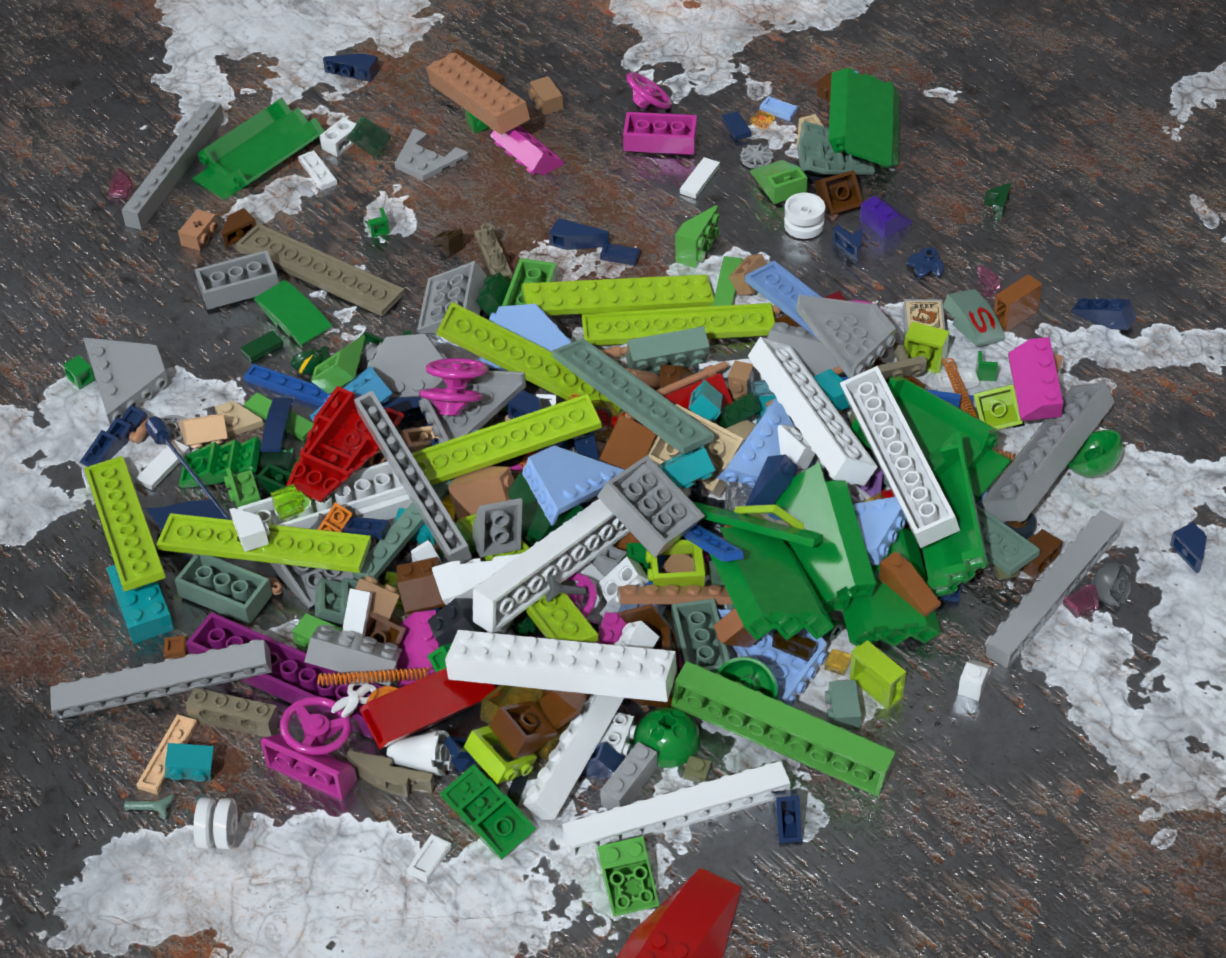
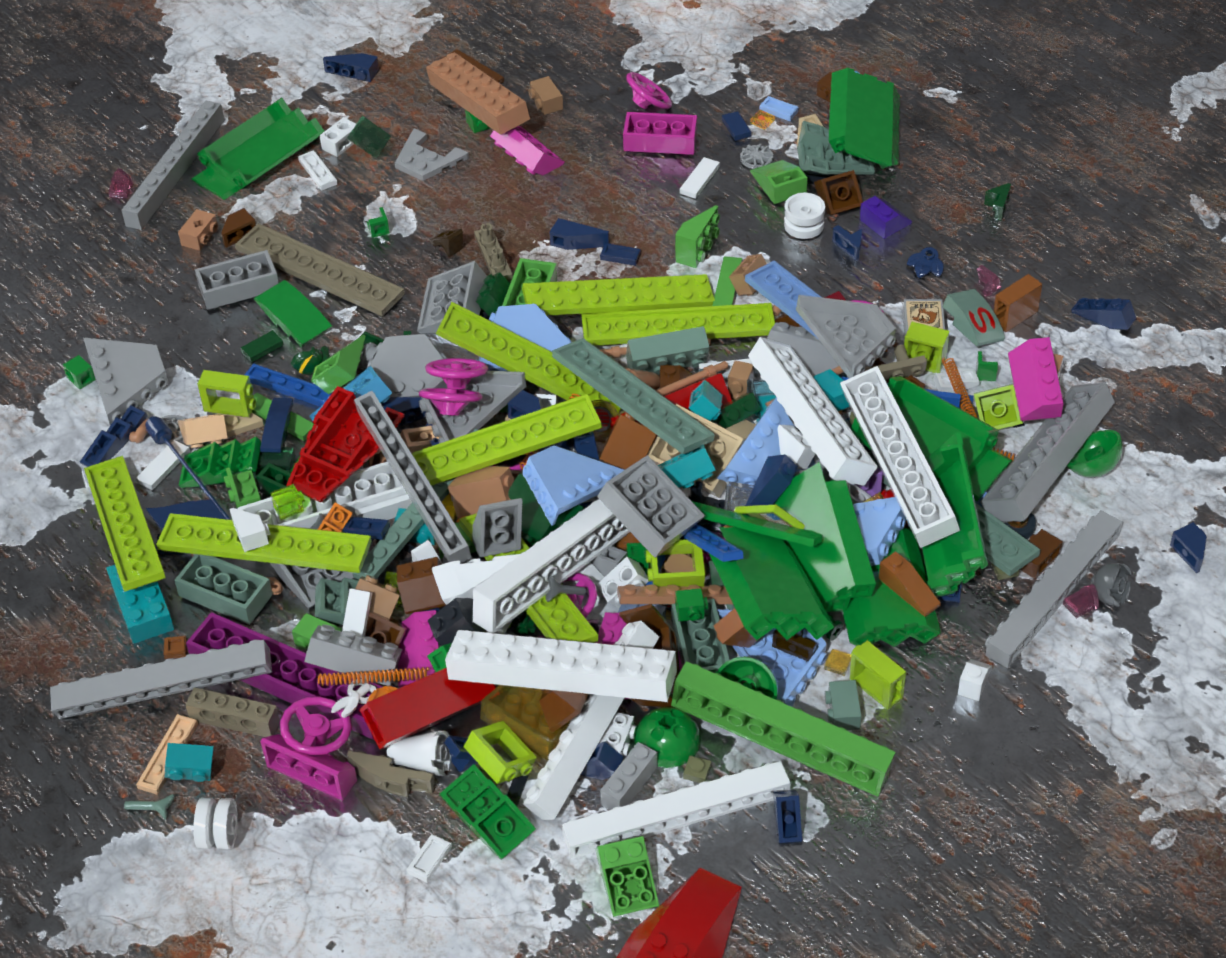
(212, 381): none -> lime window
(522, 728): reddish brown slope -> none
(690, 604): none -> green brick

